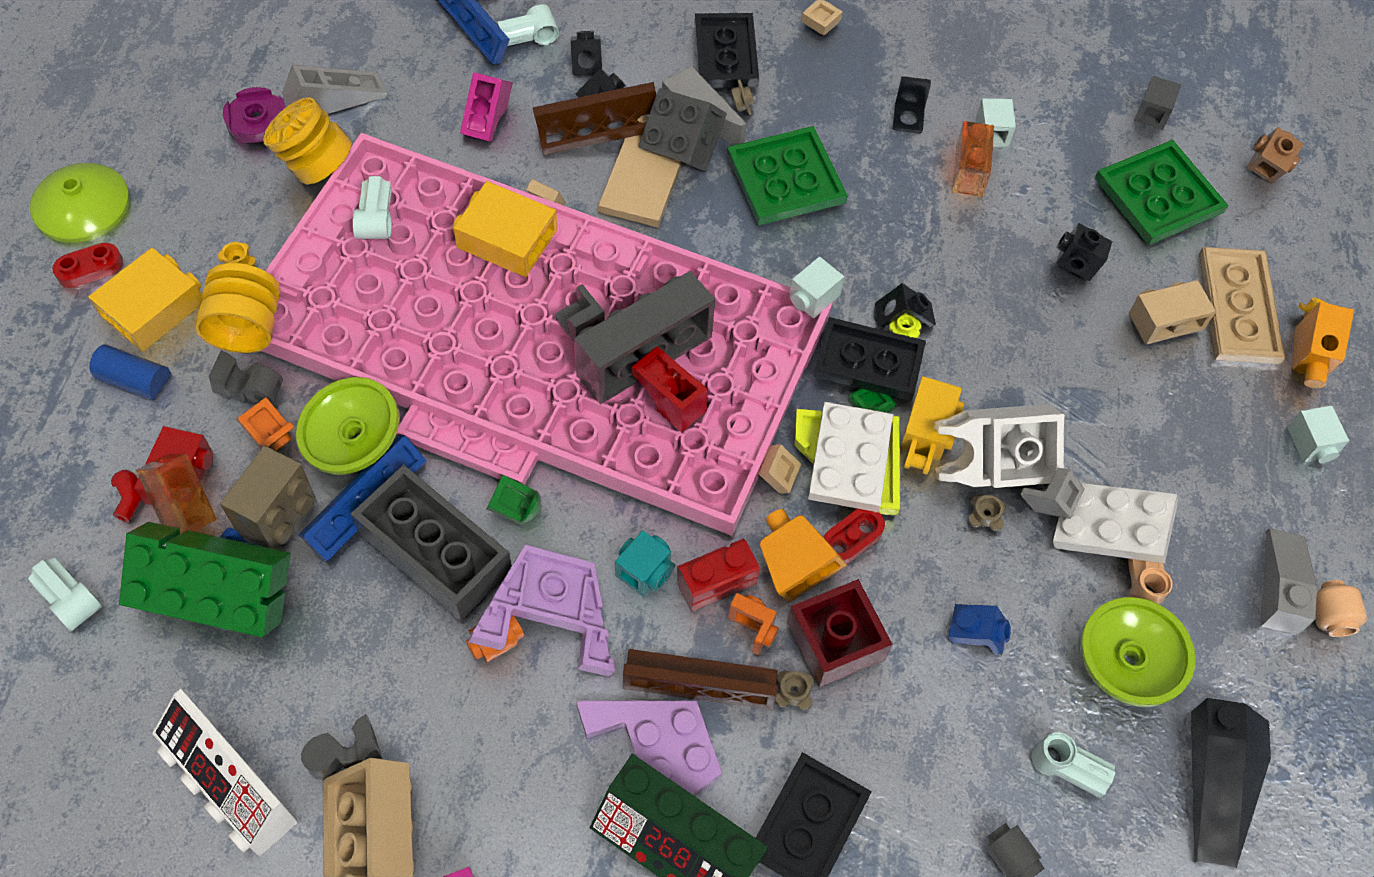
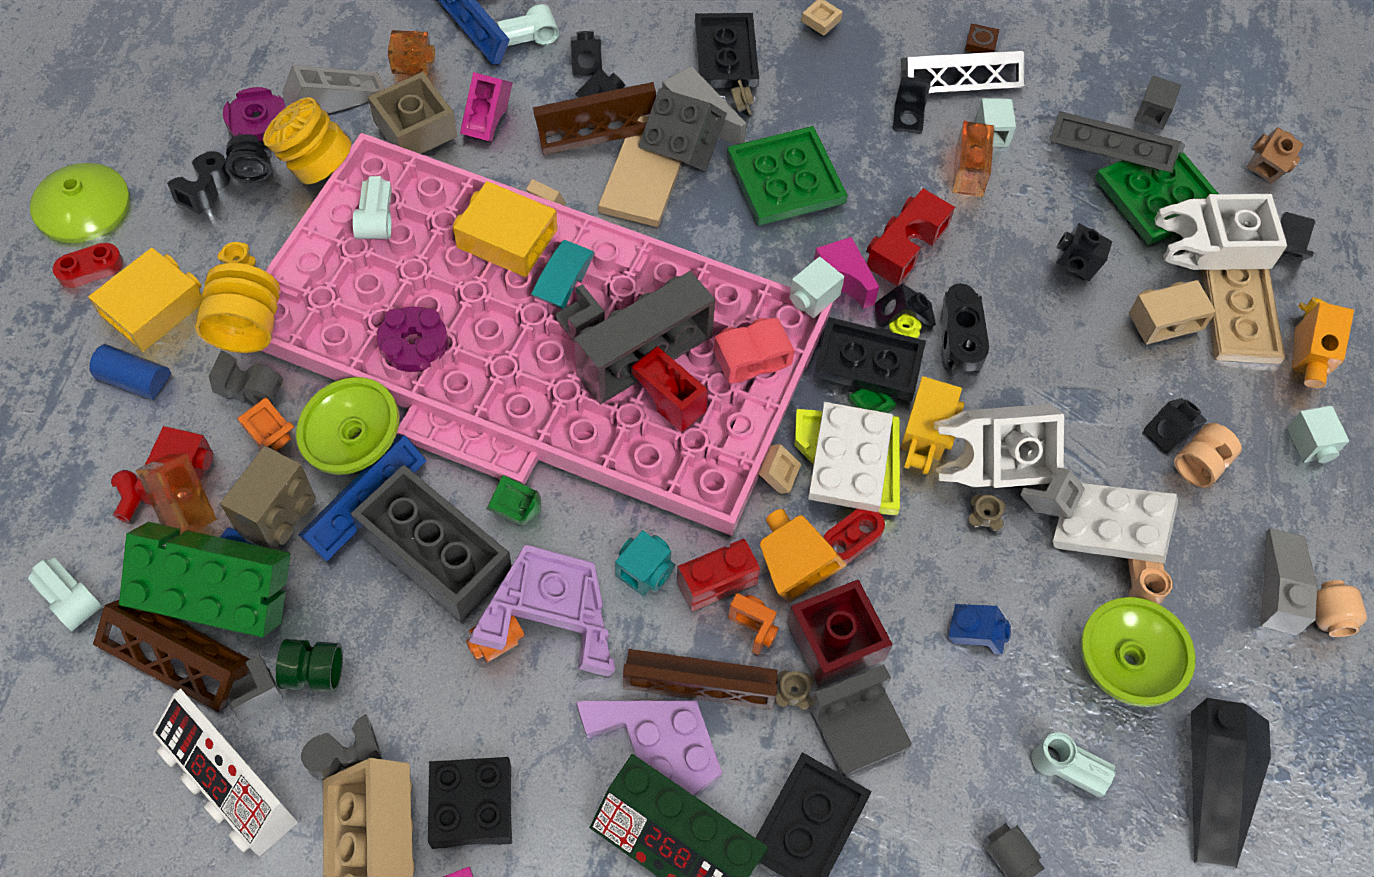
(177, 641): none -> reddish brown fence
(210, 177): none -> black leg
(248, 159): none -> black wheel
(254, 690): none -> dark grey panel
(314, 666): none -> dark green wheel
(408, 321): none -> magenta plate
(410, 52): none -> clear orange brick
(413, 114): none -> dark tan brick
(469, 802): none -> black brick
(561, 273): none -> teal slope
(753, 350): none -> coral brick
(858, 279): none -> dark pink arch
(859, 721): none -> dark grey bracket
(920, 218): none -> red arch
(964, 309): none -> black piece
(968, 60): none -> fence
(981, 39): none -> reddish brown tile
(1116, 142): none -> dark grey fence
(1183, 414): none -> black bracket
(1208, 455): none -> light nougat wheel
(1224, 232): none -> white brick
(1297, 233): none -> black bracket

